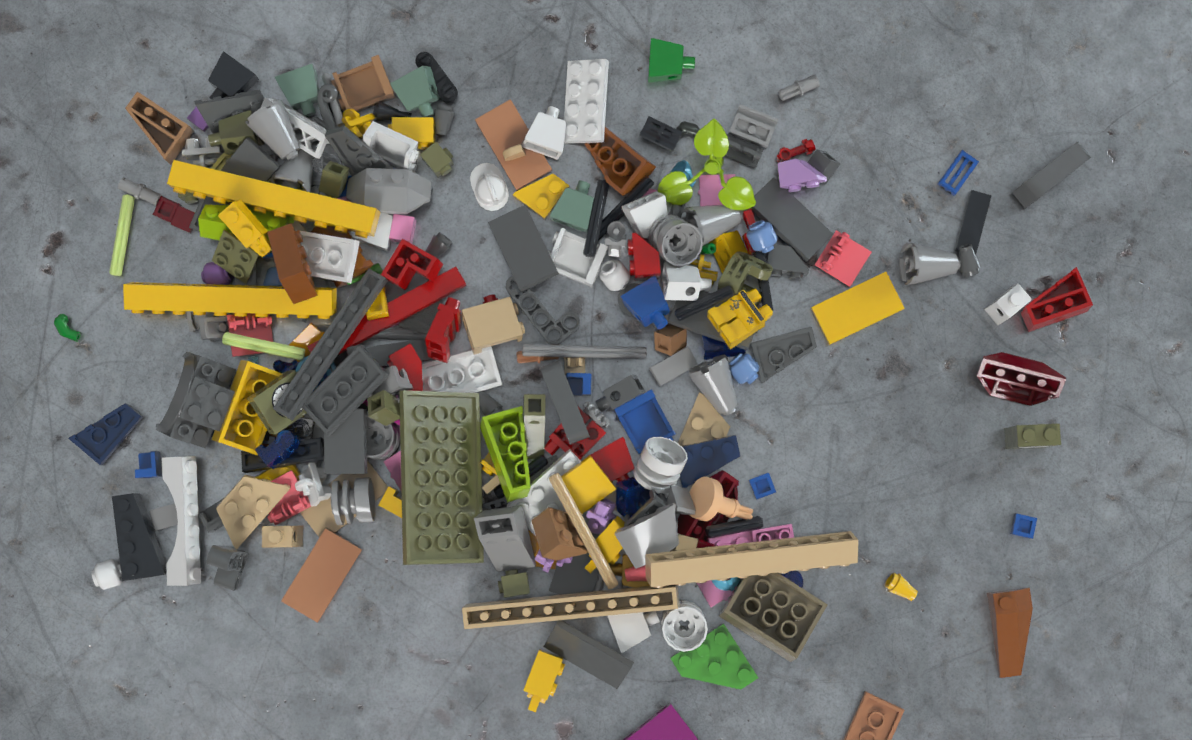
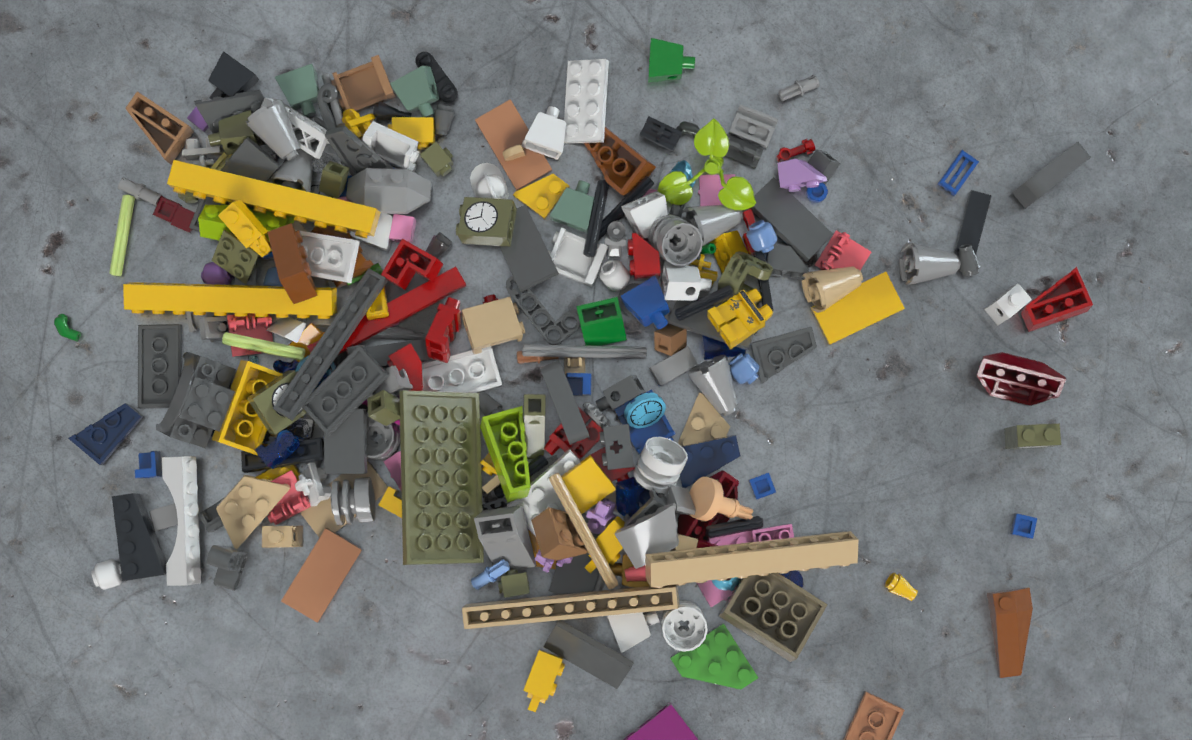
(158, 364): none -> dark grey tile
(288, 328): none -> white slope
(486, 221): none -> olive brick
(490, 574): none -> light blue axle
(601, 322): none -> green slope
(622, 435): none -> dark grey brick
(645, 410): none -> medium azure tile
(818, 193): none -> blue tile
(830, 286): none -> tan cone

